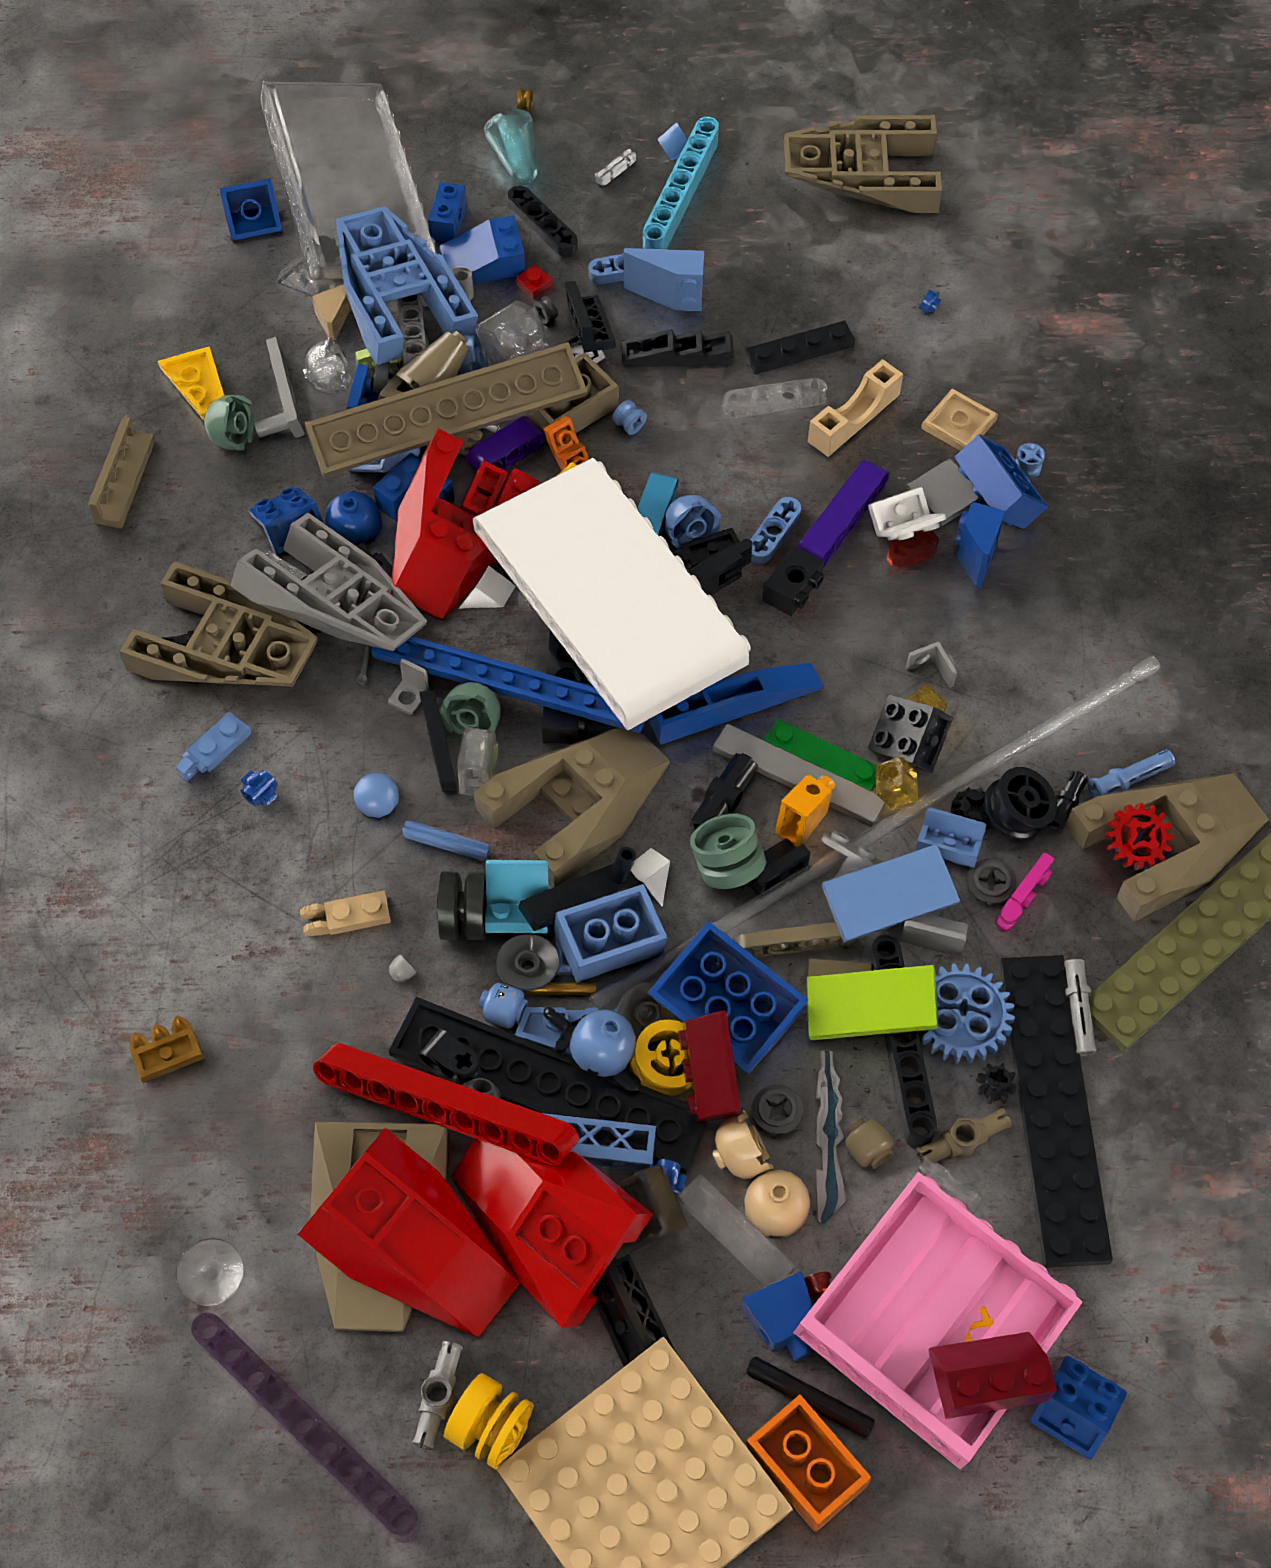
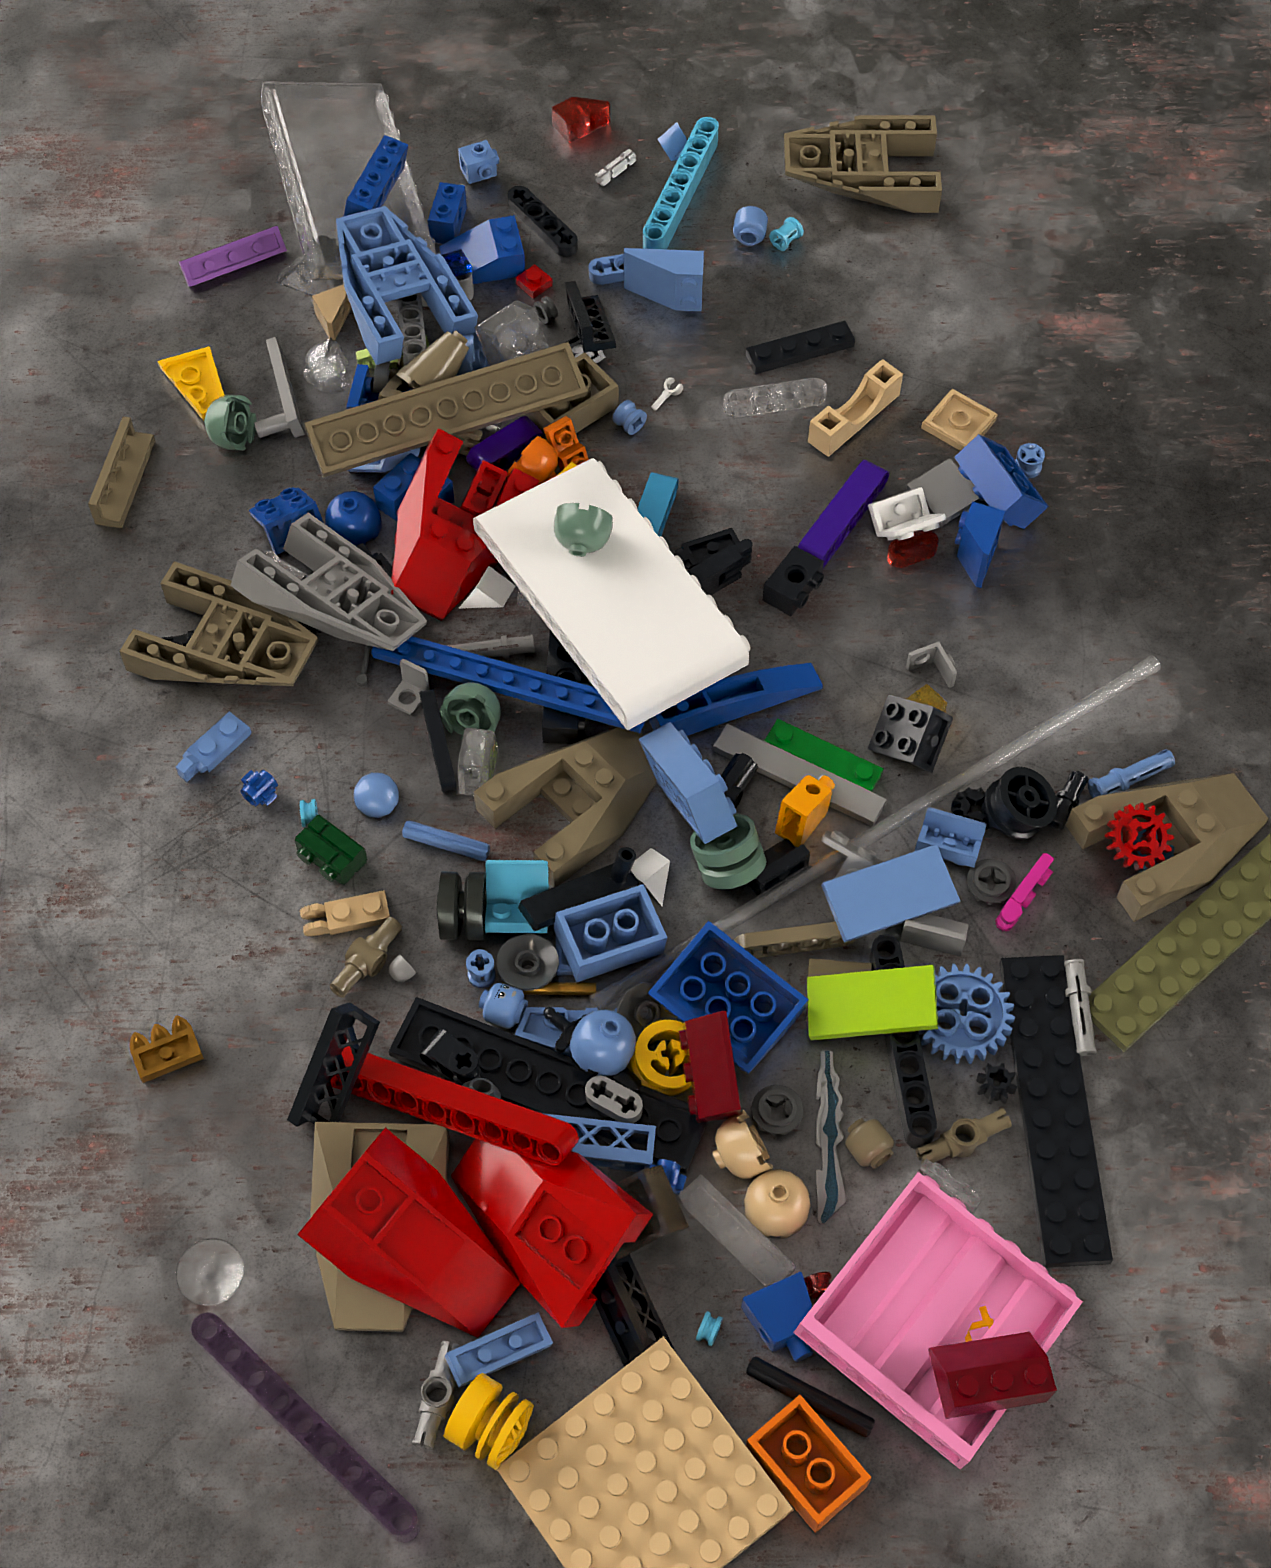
(232, 256): none -> medium lavender plate
(250, 209): blue slope -> none
(308, 811): none -> medium azure bush
(326, 1059): none -> black fence
(330, 850): none -> dark green brick
(365, 957): none -> dark tan pin
(378, 176): none -> blue brick
(458, 262): none -> clear blue tile
(473, 964): none -> medium blue bush
(478, 161): none -> medium blue brick
(498, 1349): none -> medium blue plate
(514, 144): clear light blue cone -> none
(524, 99): pearl gold bush -> none
(525, 643): none -> light grey pin
(538, 460): none -> orange cylinder
(580, 117): none -> clear red slope
(582, 529): none -> sand green cylinder
(617, 1093): none -> light grey beam
(667, 392): none -> white hand
(670, 350): black slope -> none
(689, 782): none -> medium blue brick
(690, 519): medium blue cylinder -> none
(709, 1328): none -> medium azure bush
(750, 225): none -> medium blue head
(774, 518): medium blue beam -> none
(786, 233): none -> medium azure bush
(896, 783): clear yellow brick -> none
(930, 302): blue plate -> none
(1080, 1408): blue bracket -> none

